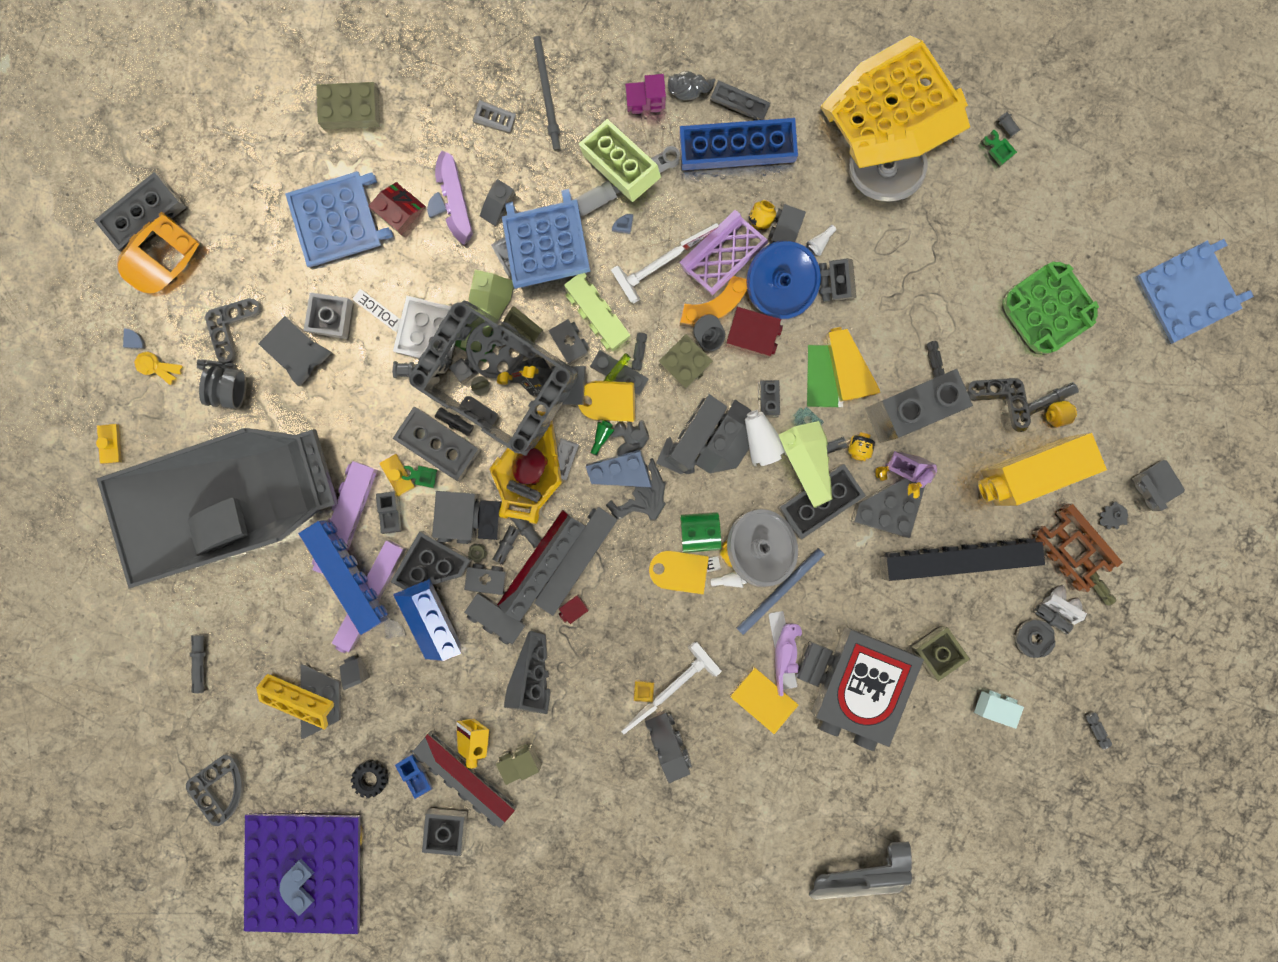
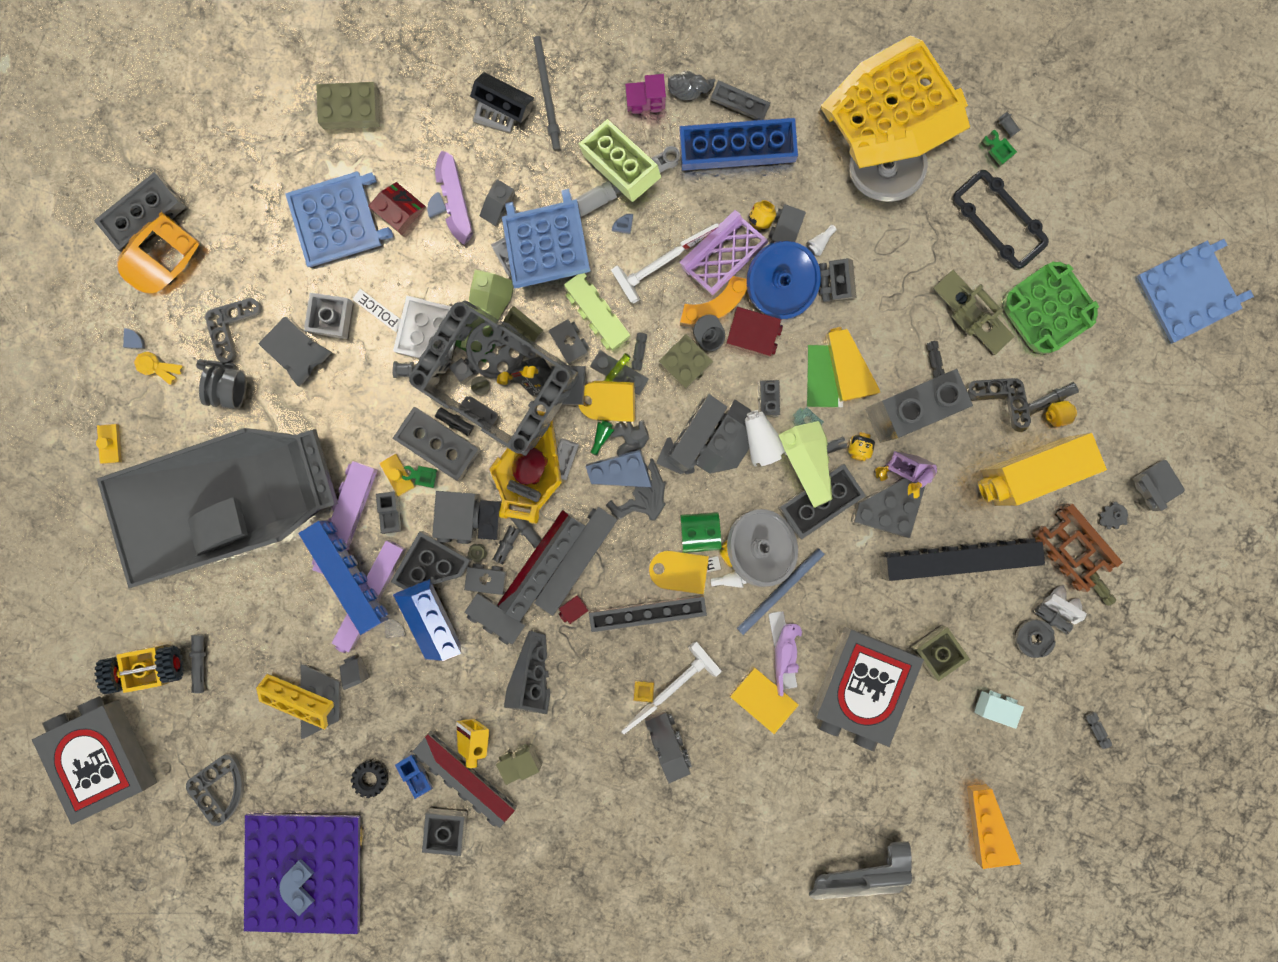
(93, 759): none -> brick
(139, 669): none -> brick
(502, 97): none -> black brick
(647, 613): none -> dark grey brick
(814, 664): dark grey brick -> none
(969, 316): none -> olive piece
(989, 829): none -> light orange wedge
(994, 186): none -> black bar

